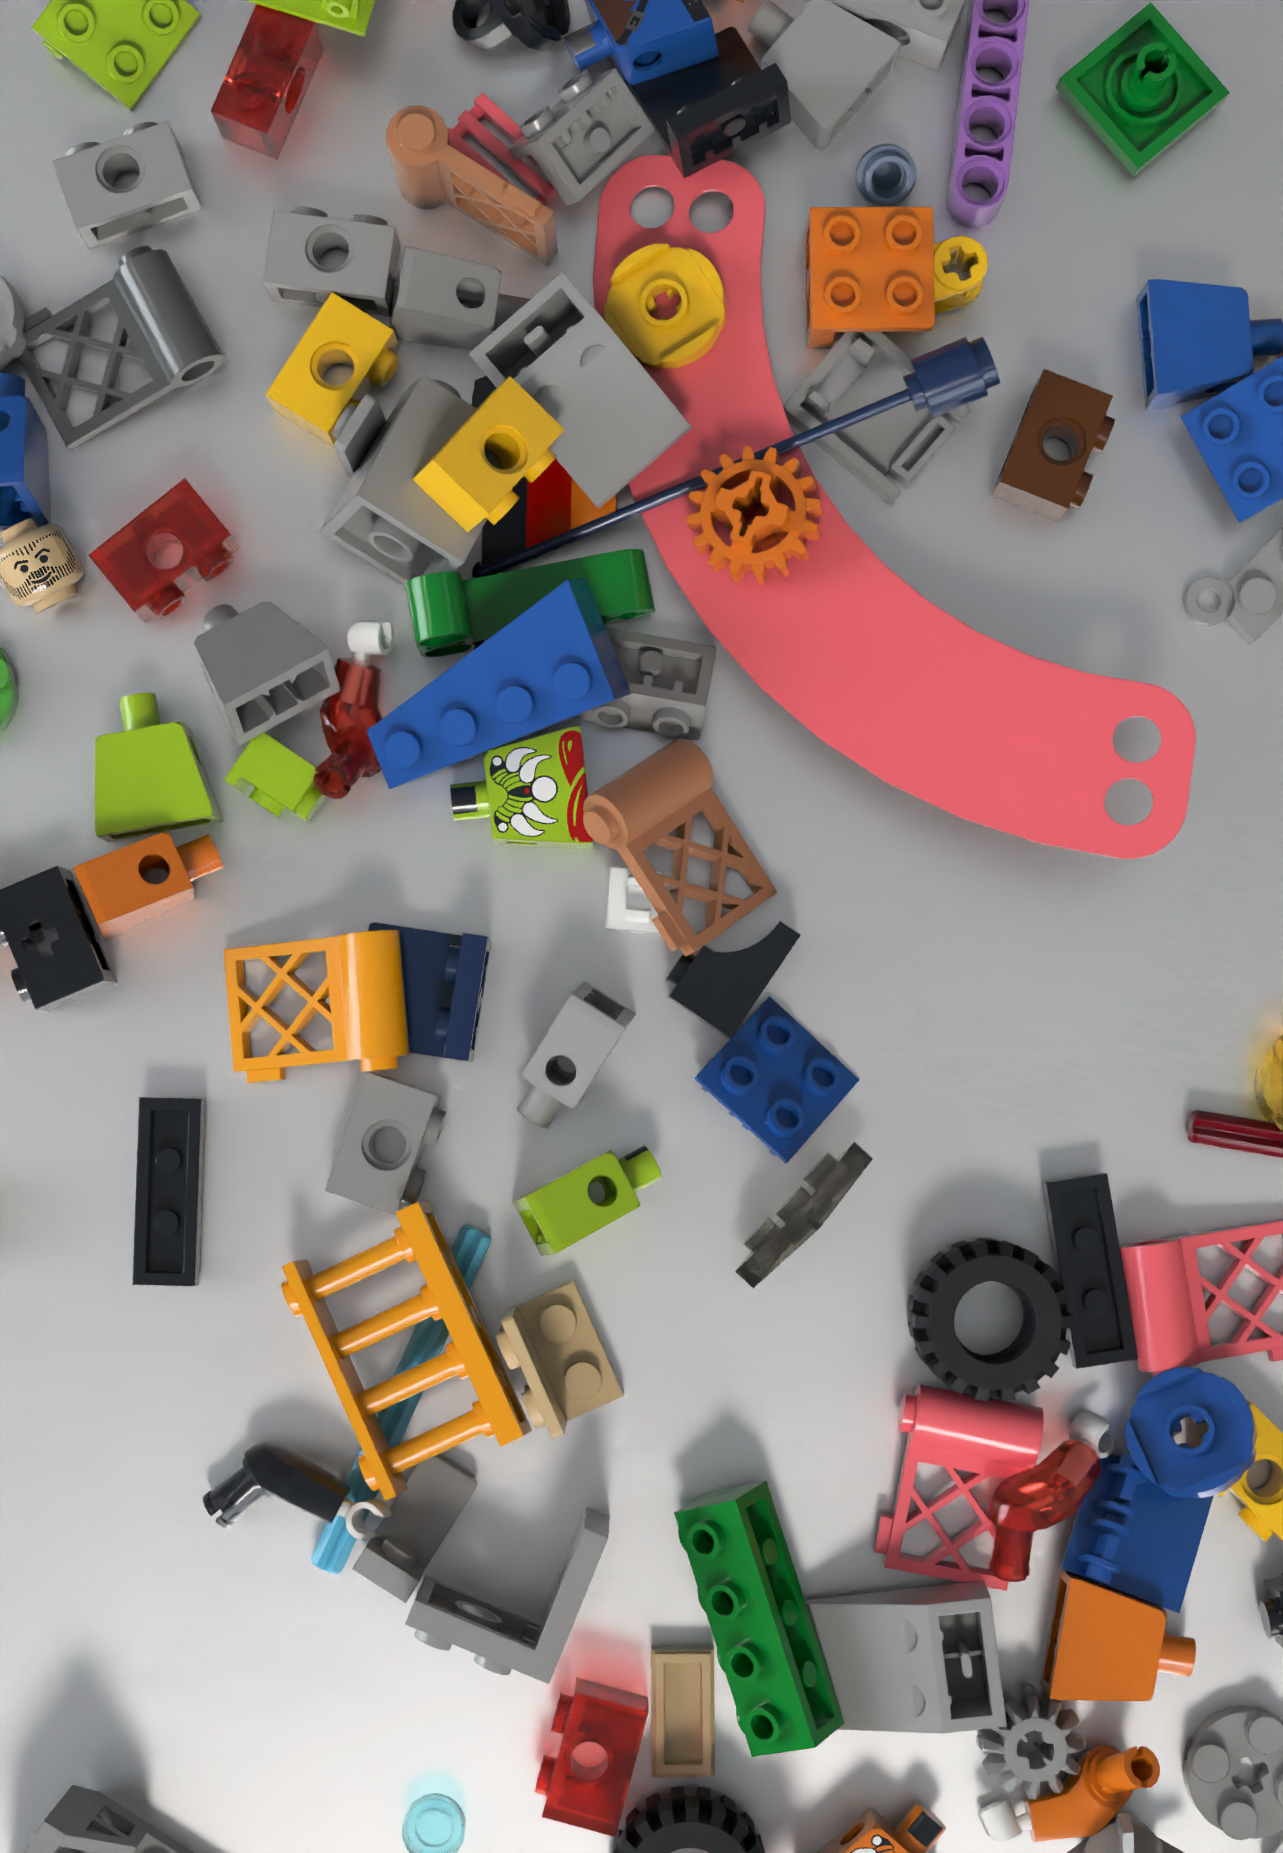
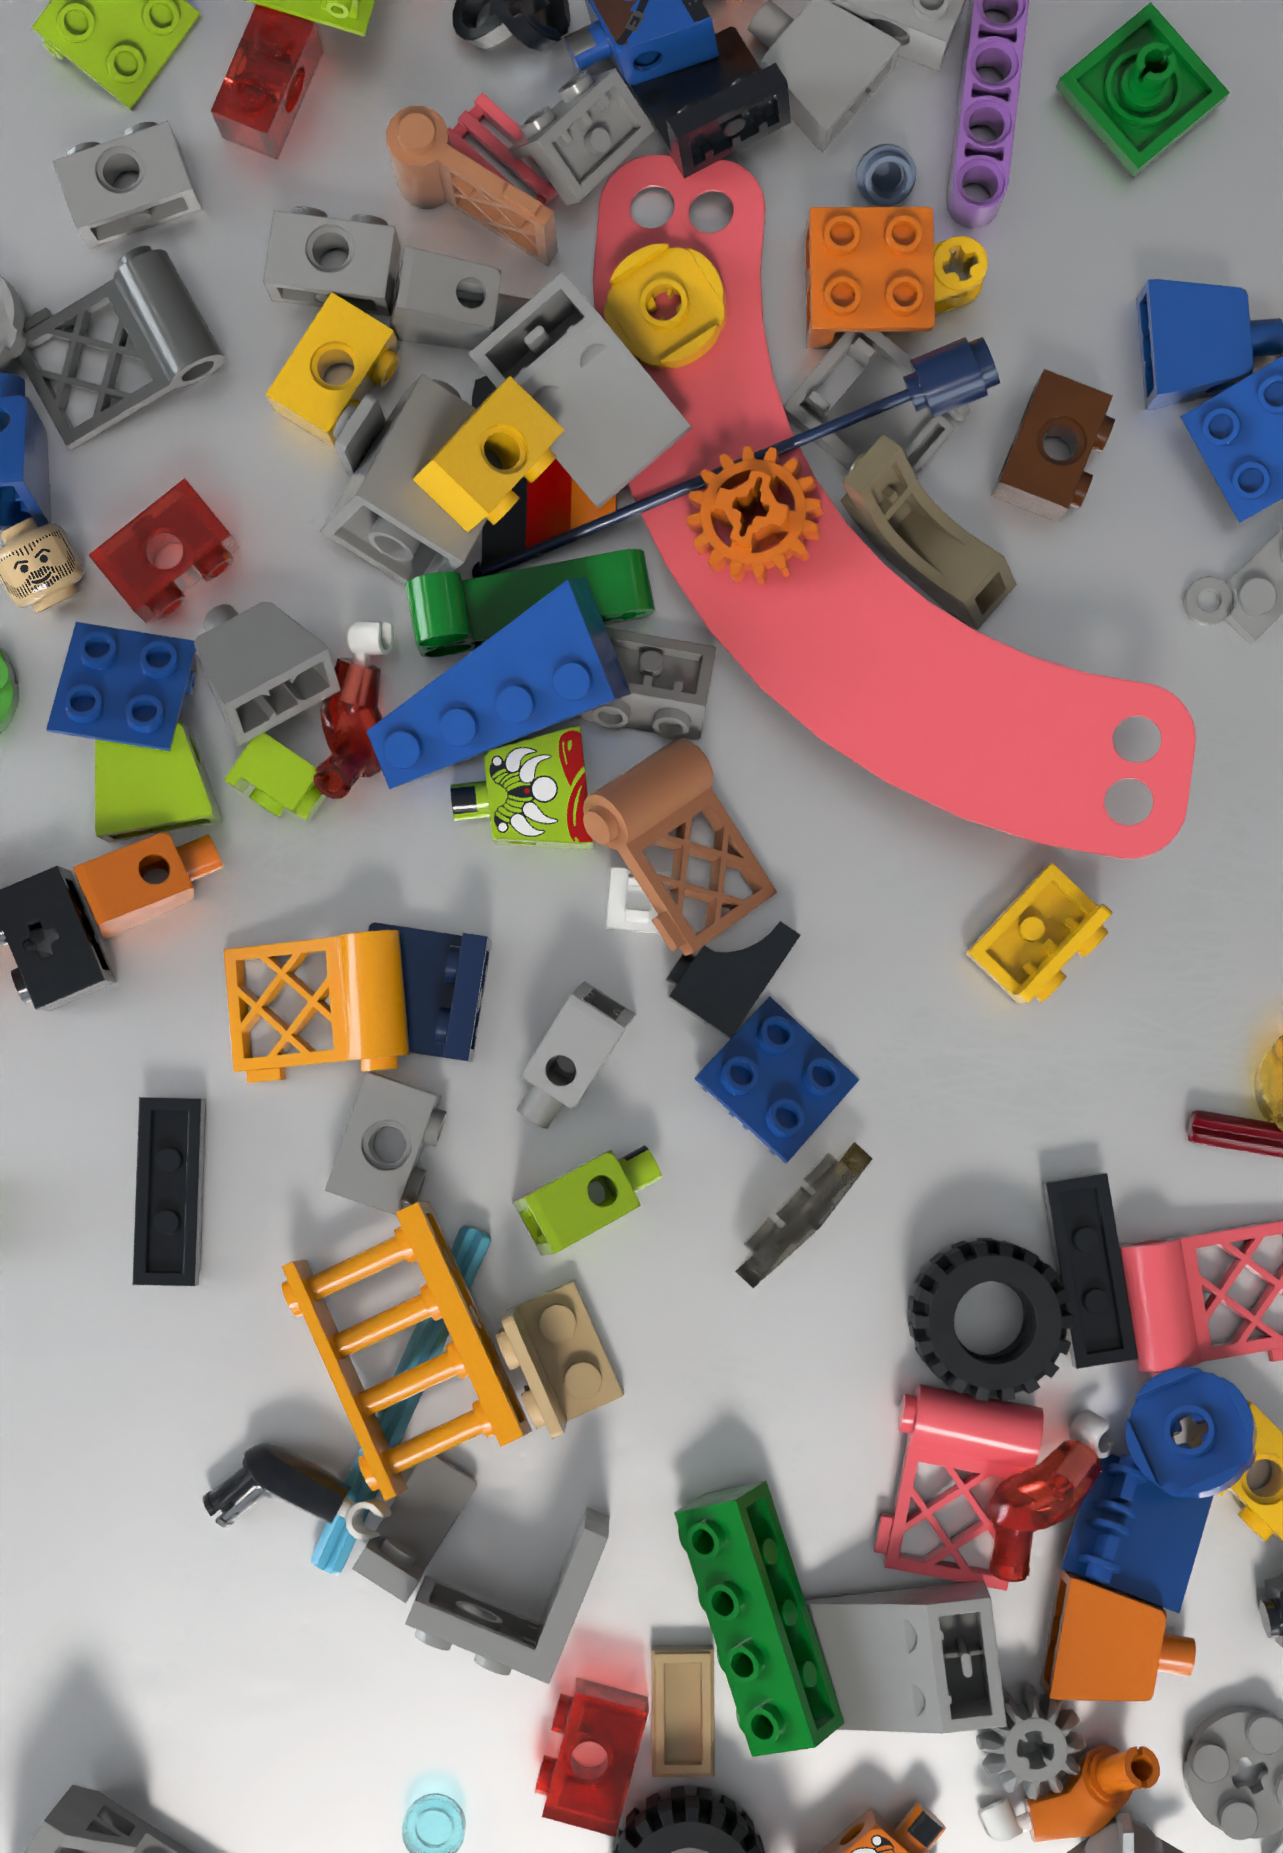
(123, 686): none -> blue hinge
(922, 538): none -> dark tan arch
(1040, 936): none -> yellow bracket

